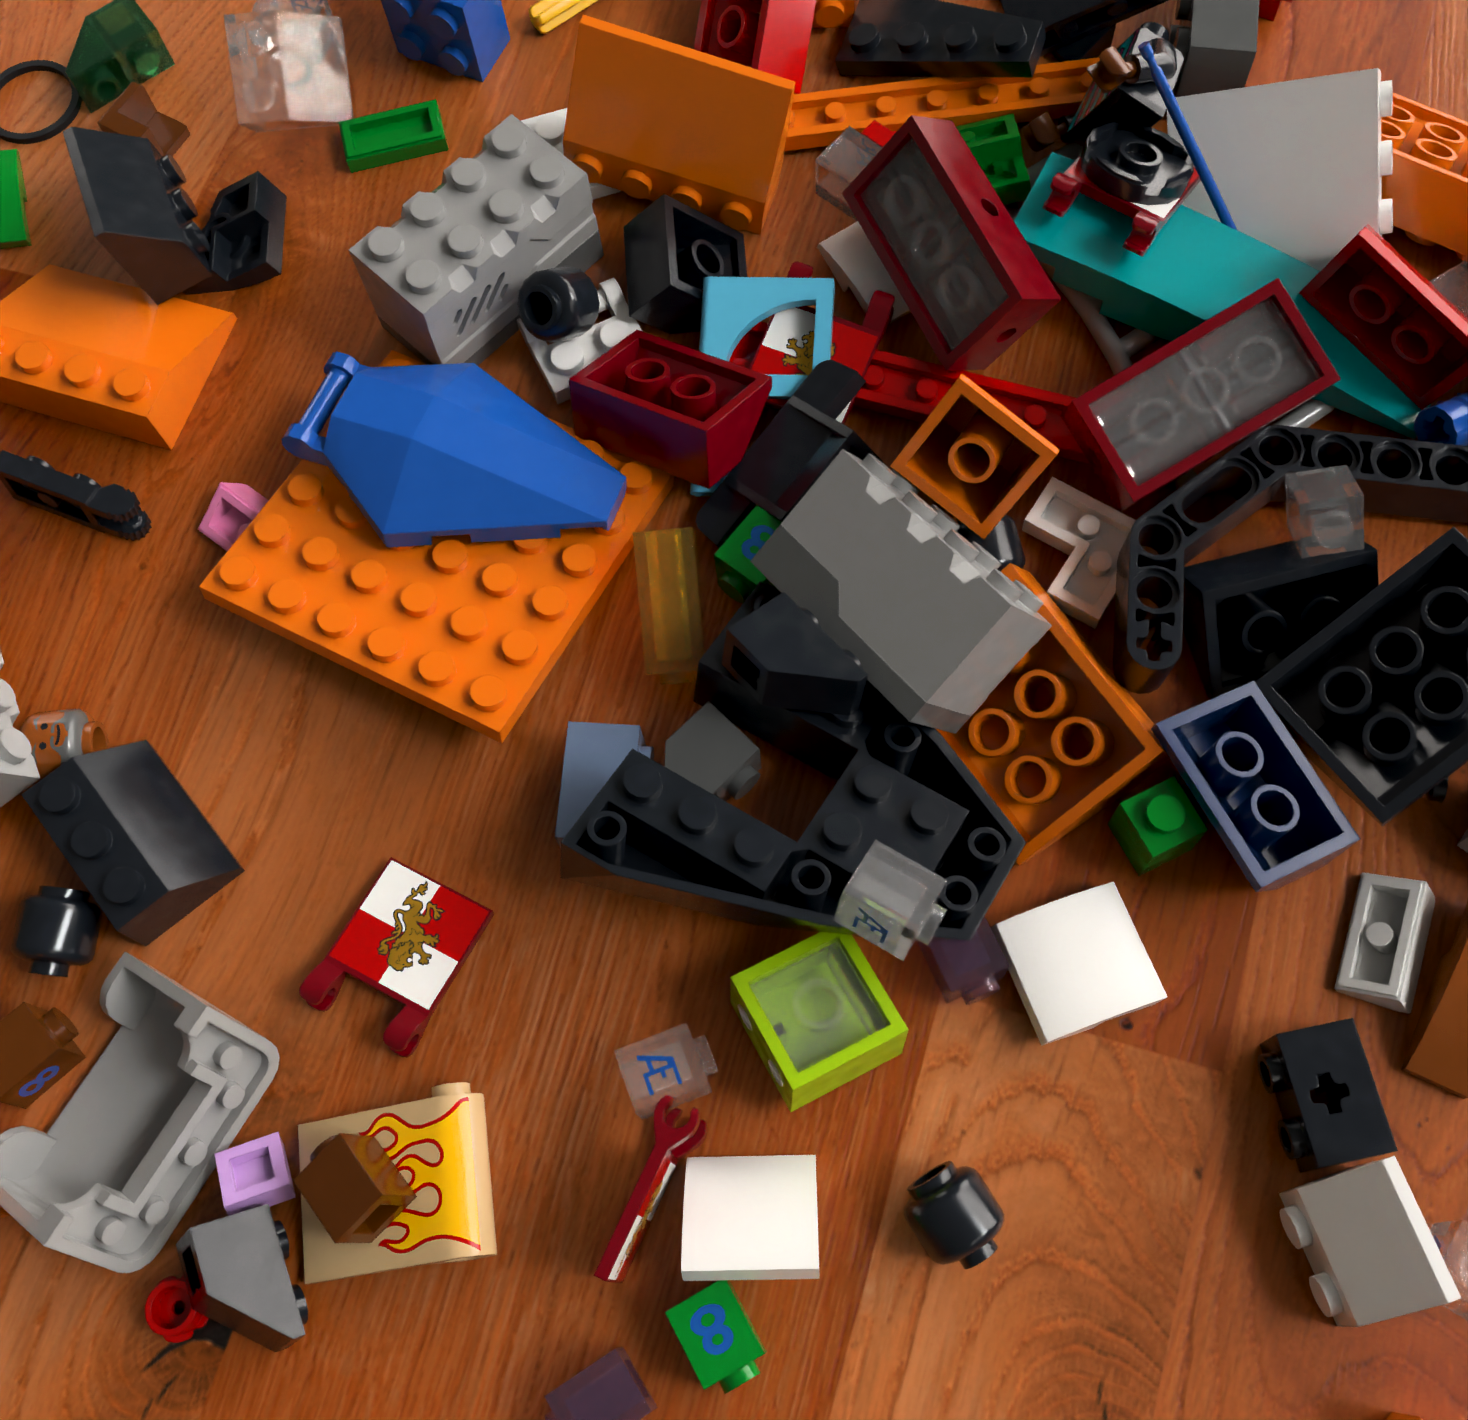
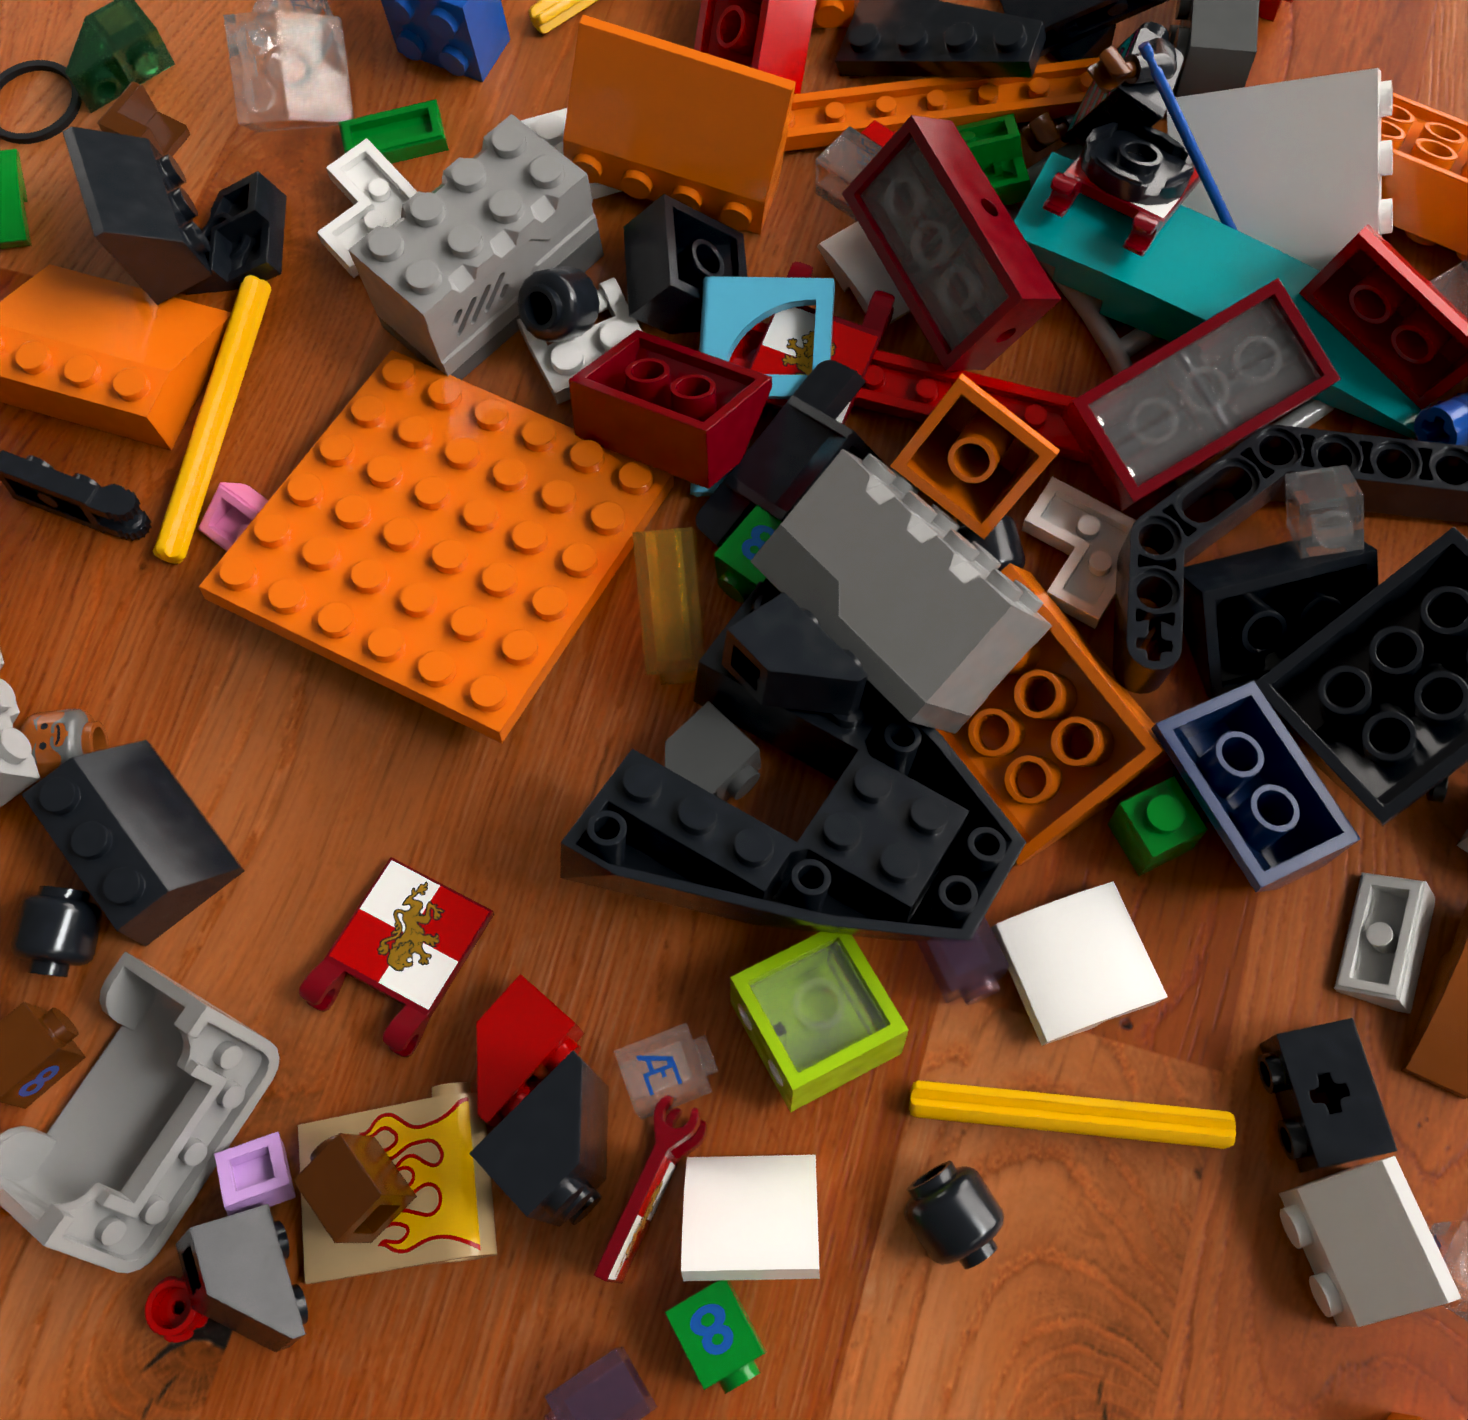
(212, 421): none -> yellow axle
(377, 199): none -> white plate
(451, 455): blue windscreen -> none
(519, 1047): none -> red slope
(553, 1145): none -> black slope
(590, 759): sand blue arch -> none
(892, 901): clear brick -> none
(1073, 1114): none -> yellow axle

